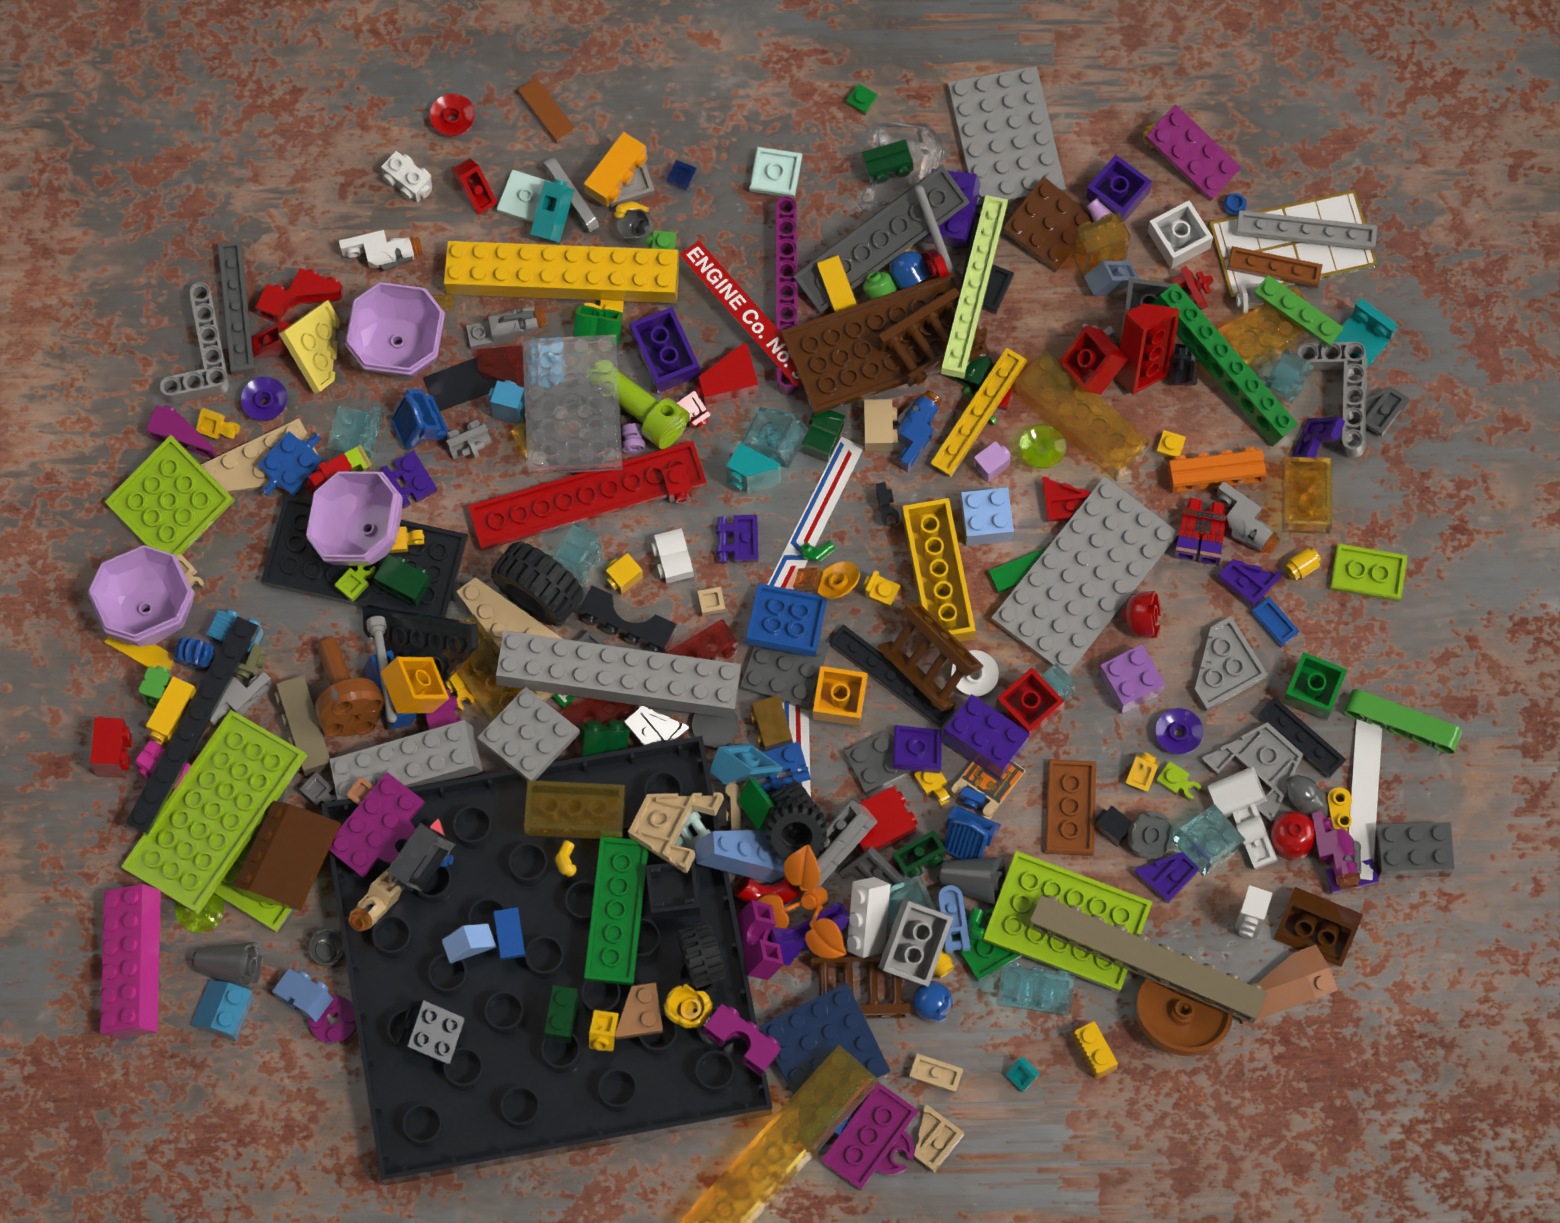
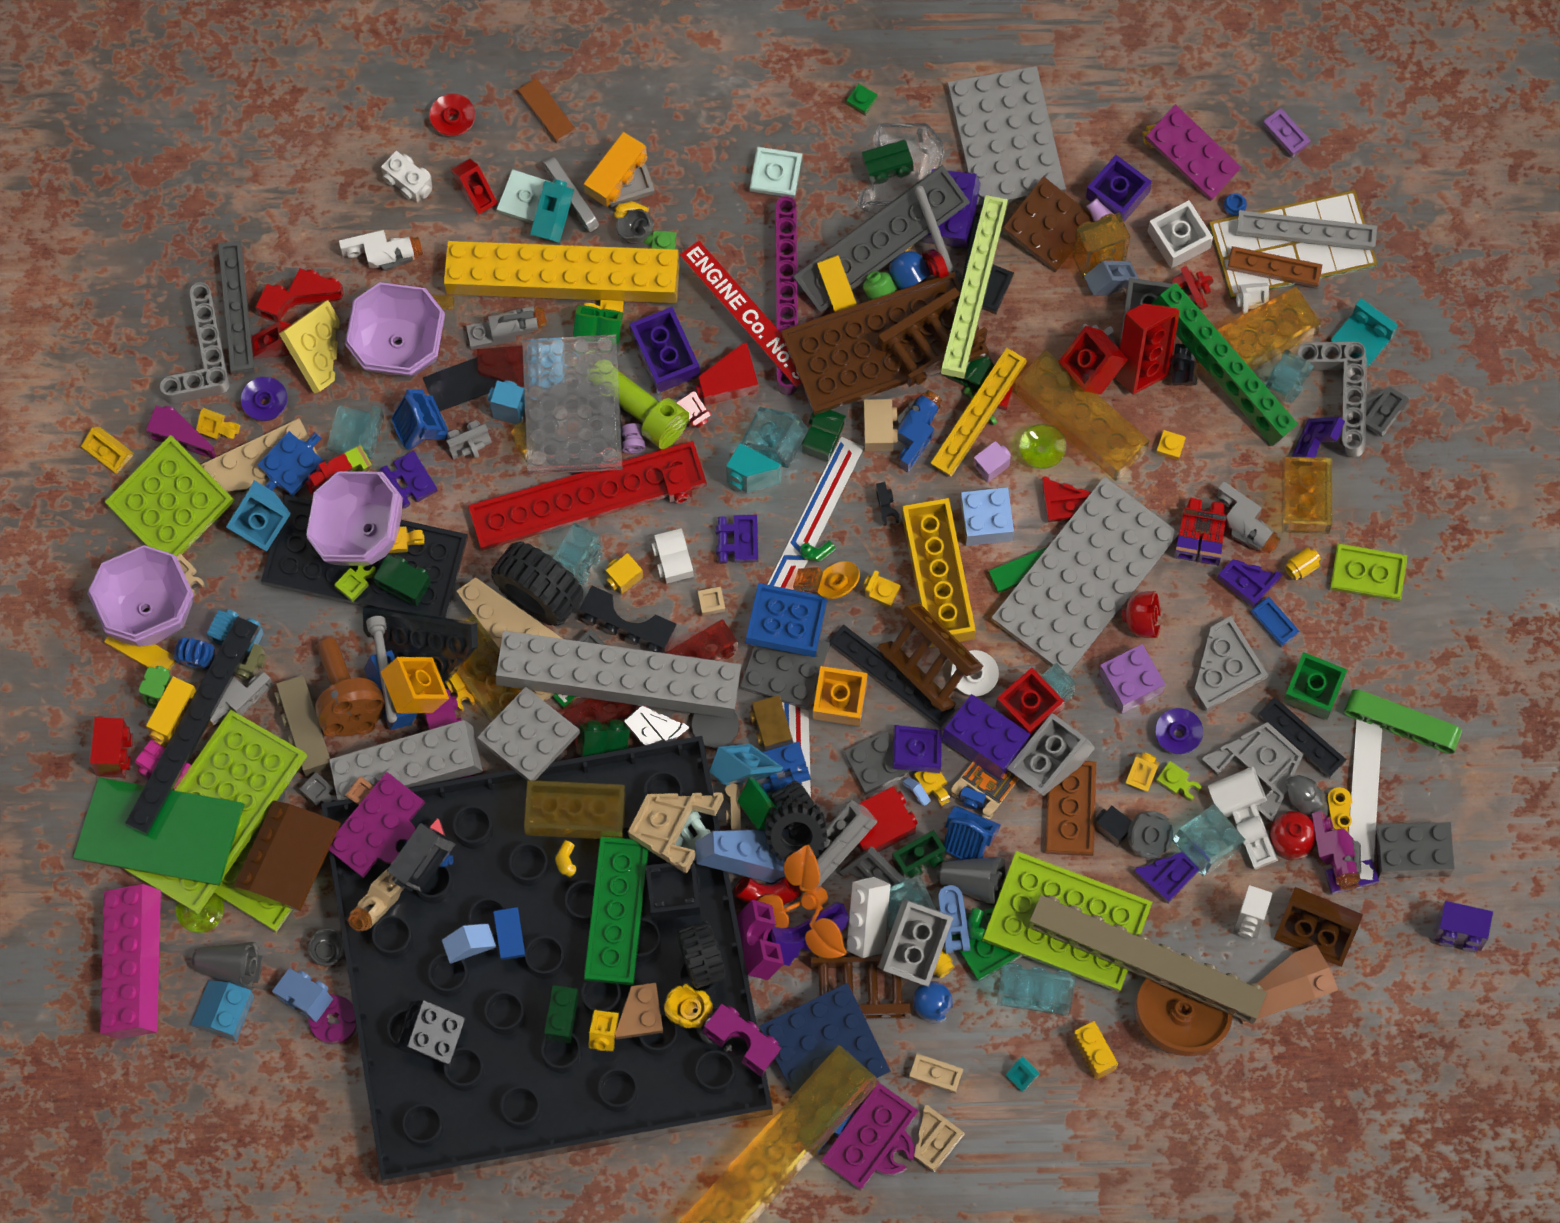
(106, 449): none -> yellow slope
(185, 843): none -> green piece
(259, 516): none -> dark azure slope
(681, 175): clear blue plate -> none
(912, 785): none -> light blue tile
(1051, 755): none -> light grey slope
(1211, 471): orange brick -> none
(1286, 132): none -> medium lavender plate
(1298, 311): bright green plate -> none
(1463, 926): none -> dark purple brick

